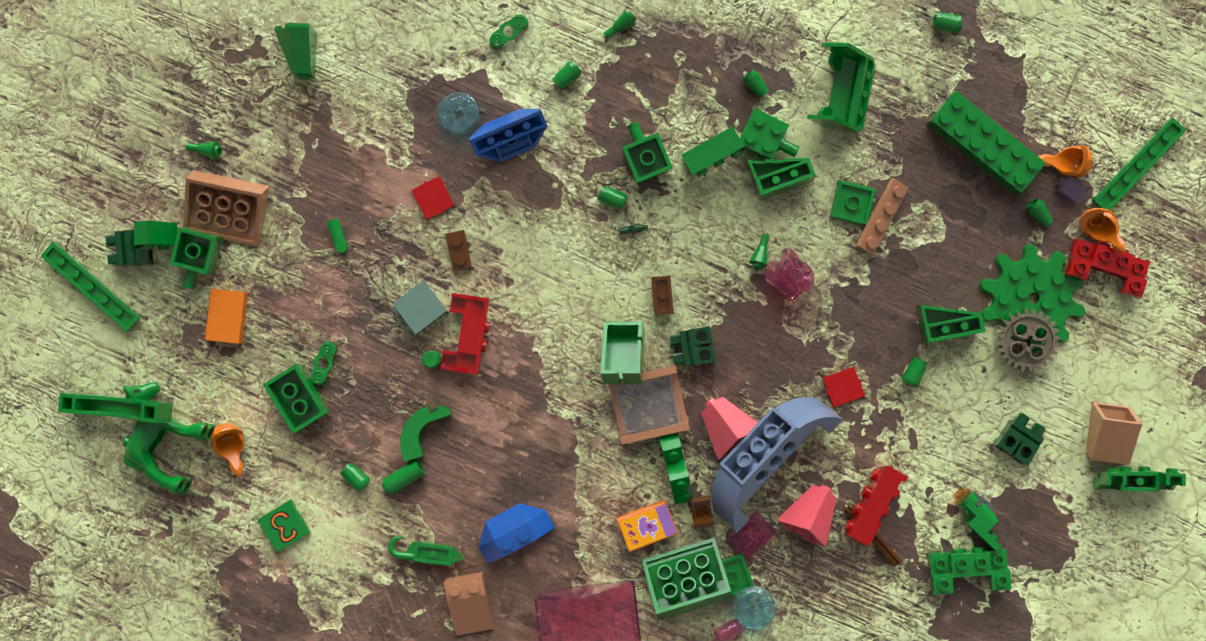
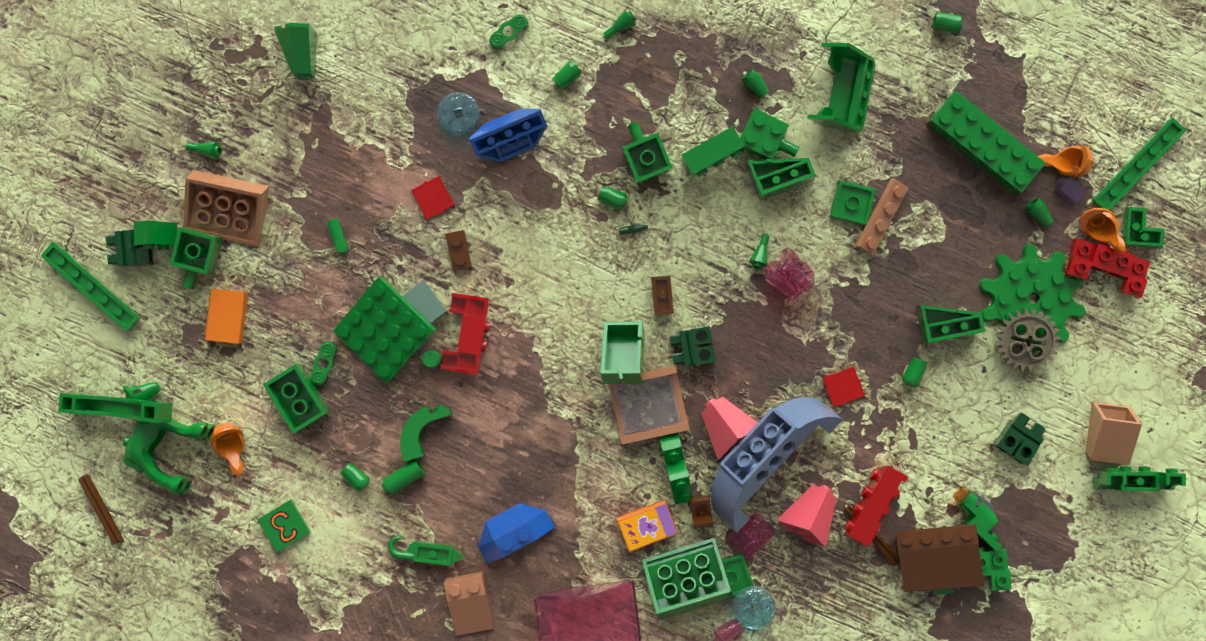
(100, 509): none -> reddish brown axle
(384, 329): none -> green plate
(940, 558): none -> reddish brown slope
(1135, 231): none -> green brick

